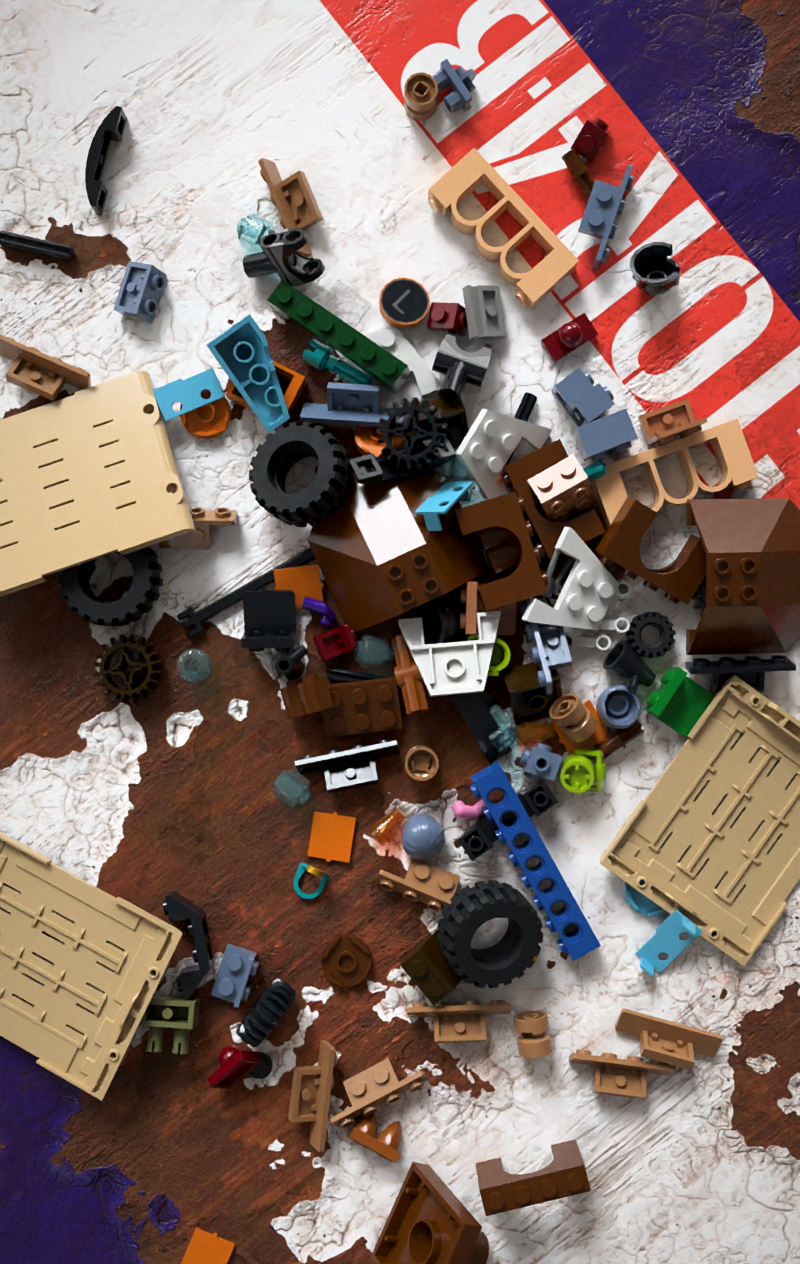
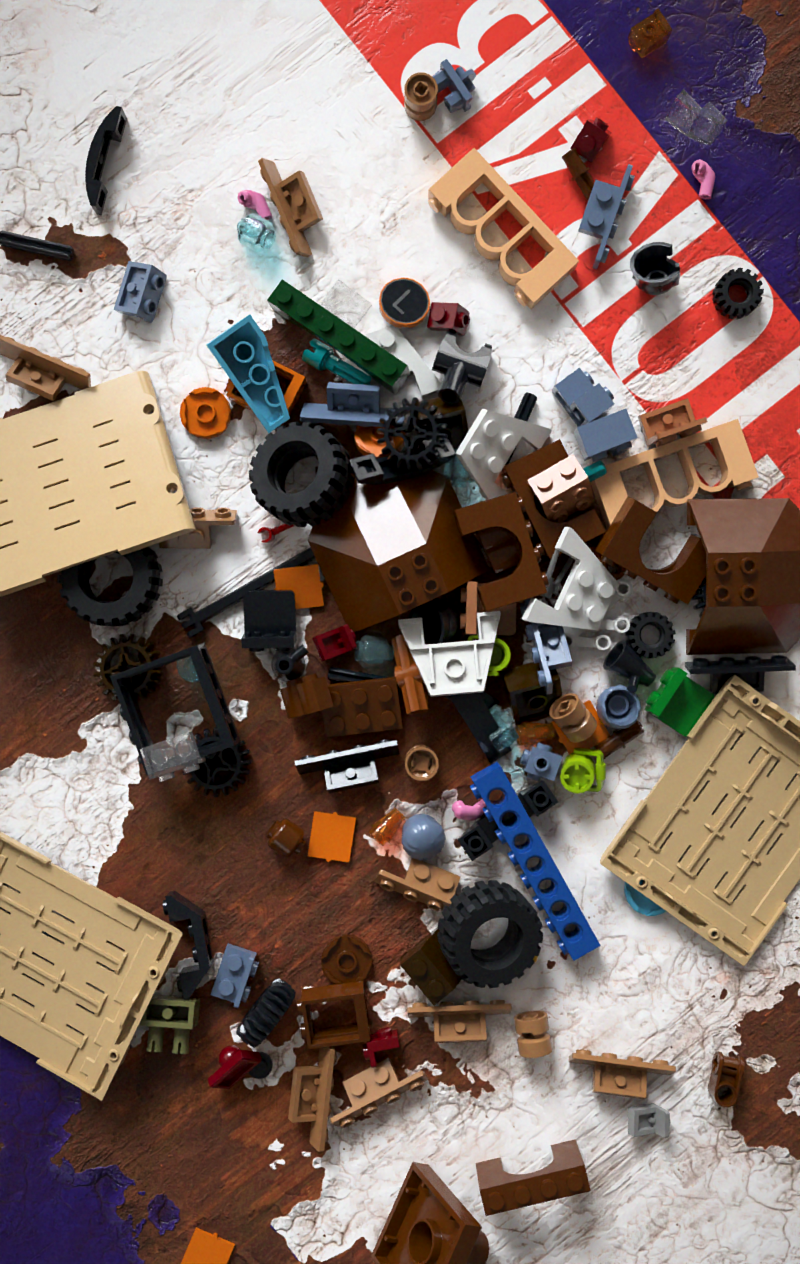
(170, 756): none -> clear bracket
(188, 393): medium azure piece -> none
(212, 690): none -> black window
(227, 765): none -> black gear
(255, 201): none -> bright pink arm
(274, 531): none -> red hand
(281, 257): black connector -> none
(285, 837): none -> reddish brown head
(291, 787): clear light blue head -> none
(315, 871): teal piece -> none
(320, 608): dark purple arm -> none
(338, 1034): none -> reddish brown window
(381, 1040): none -> dark red bracket
(387, 1142): dark orange tile -> none
(448, 493): medium azure piece -> none
(484, 312): light grey plate -> none
(569, 337): dark red tile -> none
(648, 1120): none -> light grey bracket
(658, 34): none -> clear orange brick
(667, 941): medium azure piece -> none
(667, 1040): medium nougat bracket -> none
(696, 122): none -> clear slope
(706, 178): none -> bright pink arm
(726, 1073): none -> reddish brown piece
(737, 278): none -> black tyre

